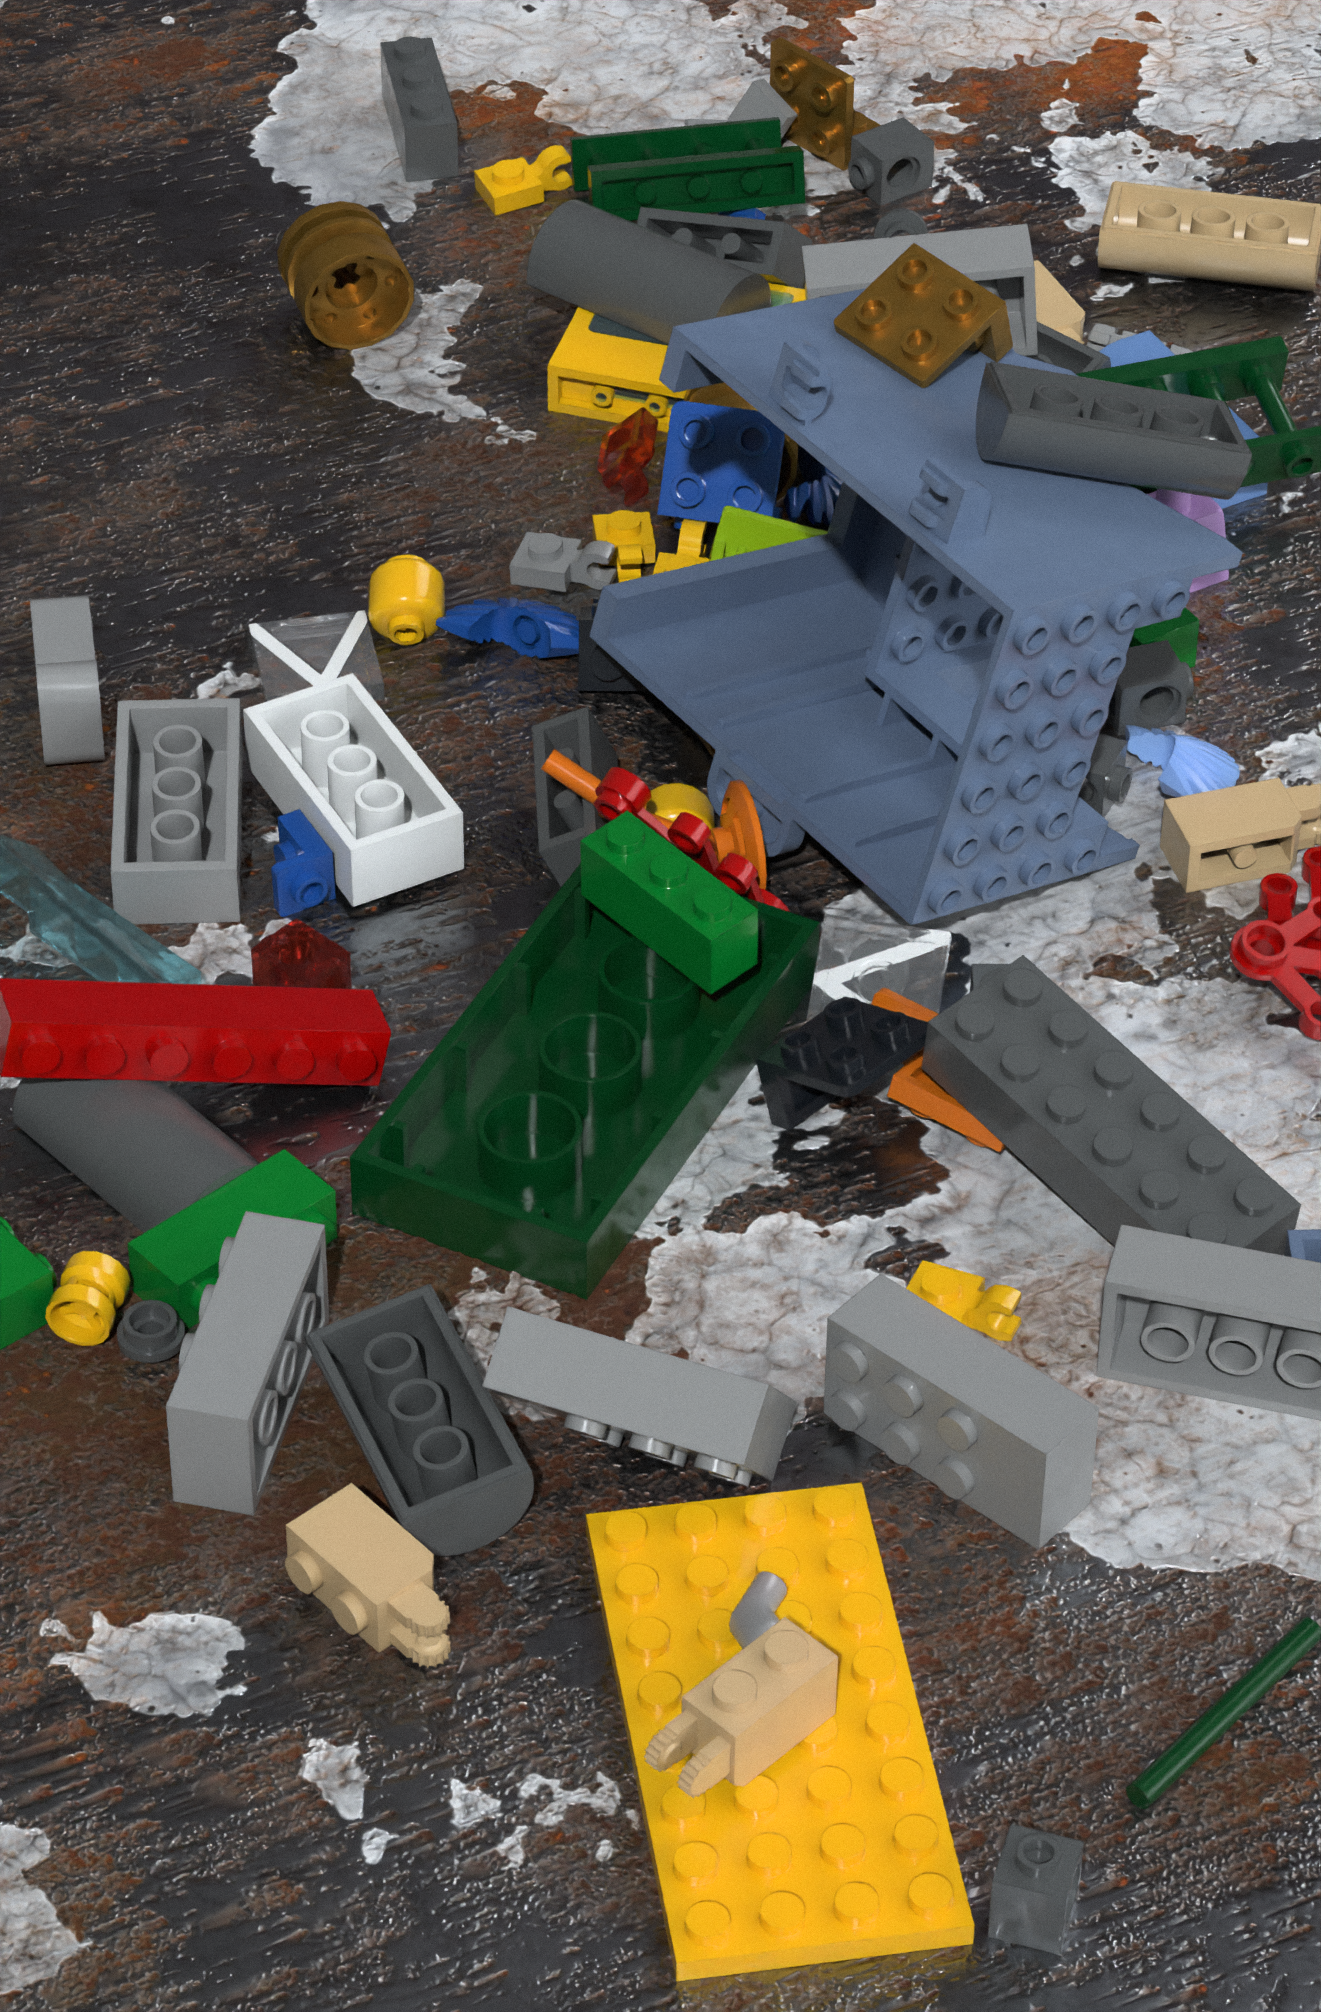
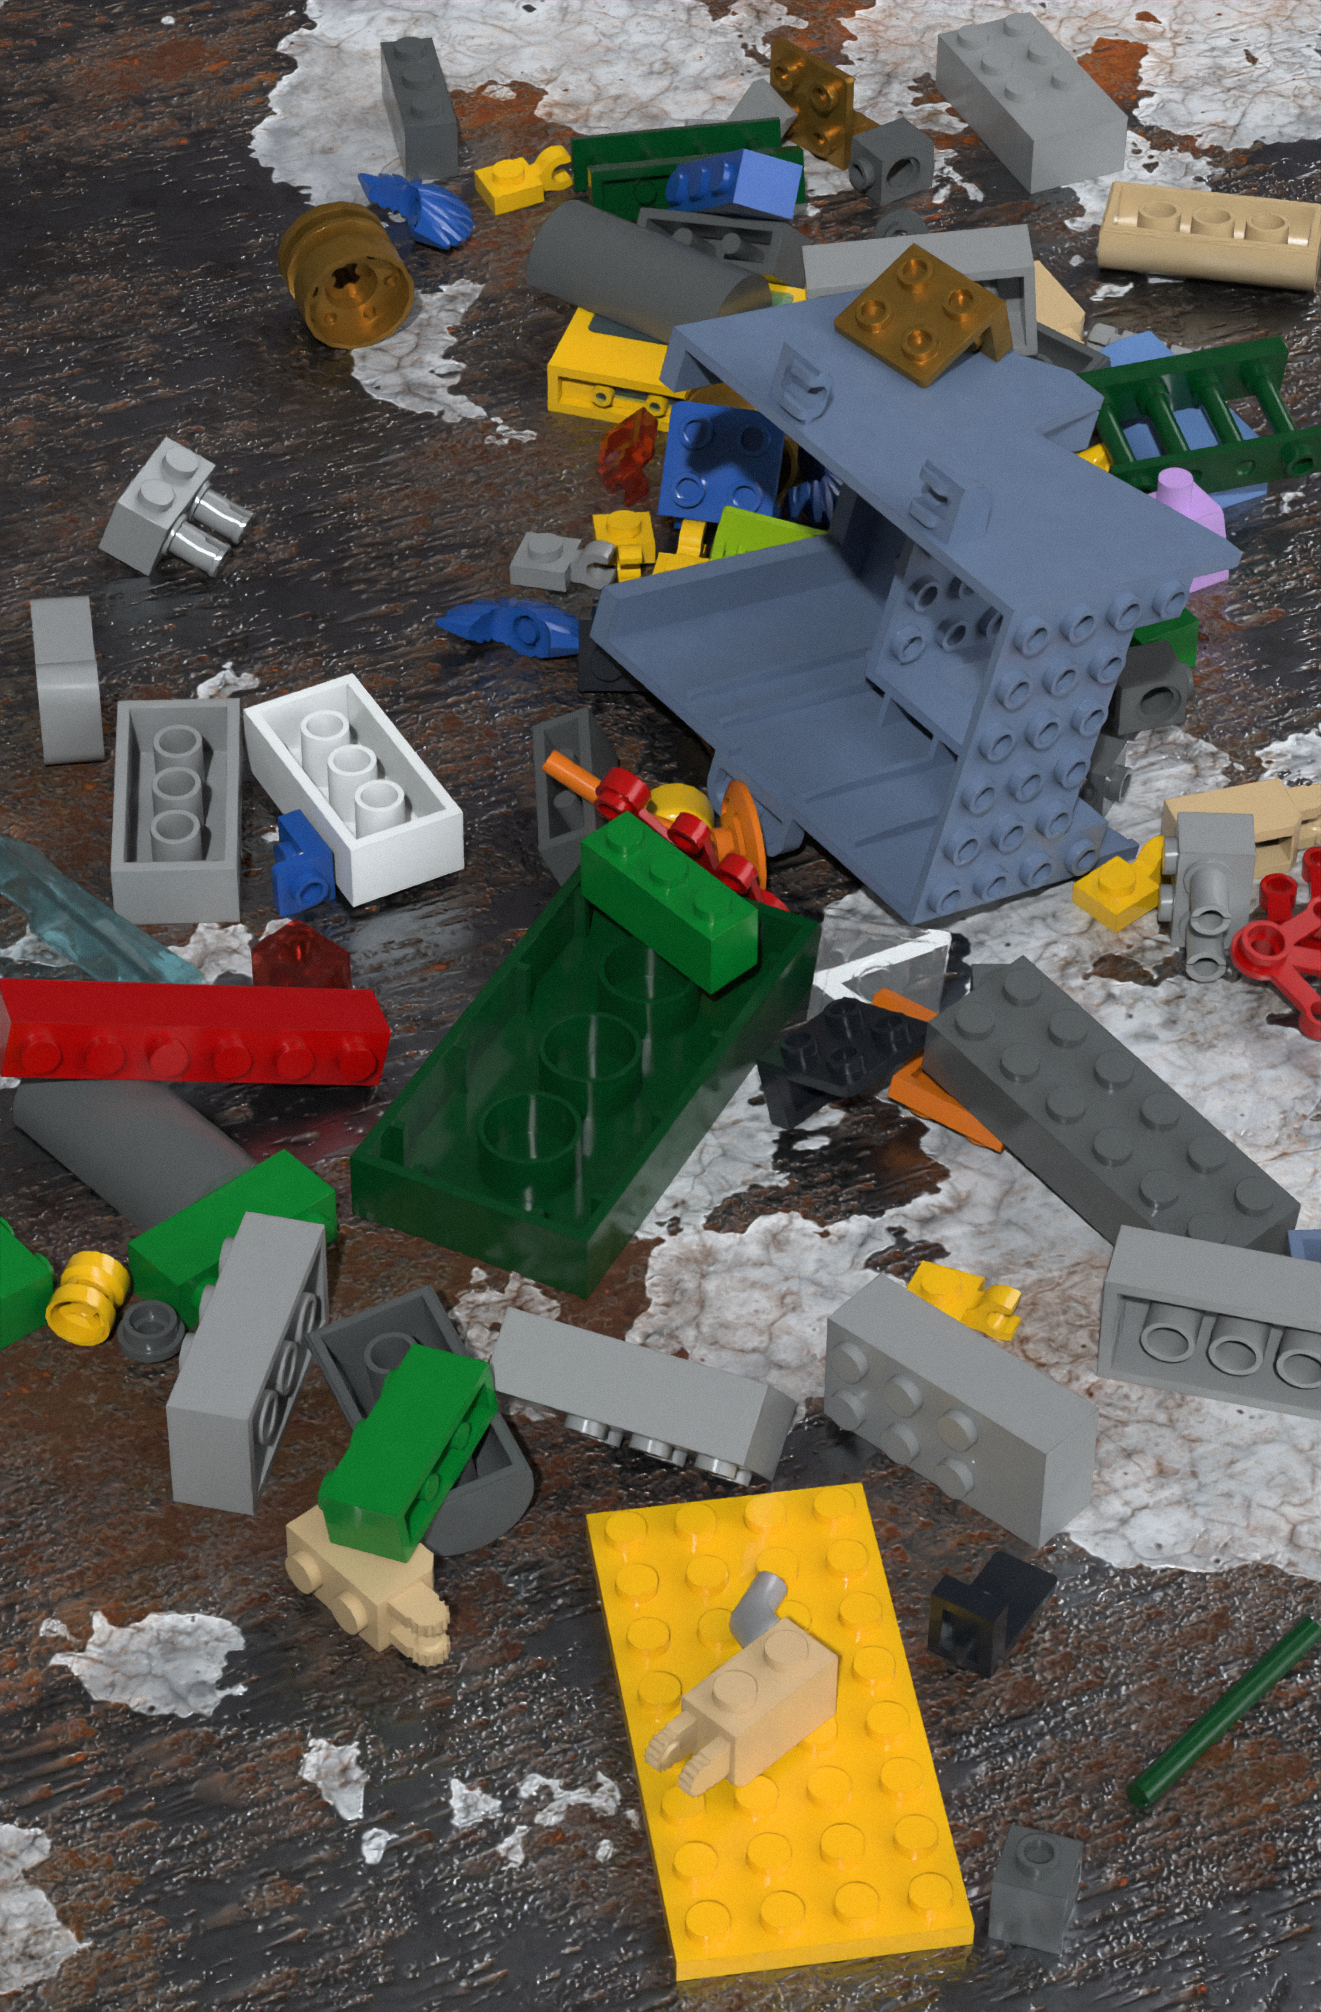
(161, 504): none -> light grey brick
(314, 651): clear tile -> none
(406, 597): yellow head -> none
(408, 1452): none -> green brick
(431, 211): none -> blue hair
(736, 186): none -> blue brick
(988, 1618): none -> black bracket
(1031, 102): none -> light grey brick
(1109, 431): dark grey brick -> none
(1123, 891): none -> yellow plate
(1186, 761): light blue hair -> none
(1209, 886): none -> light grey brick

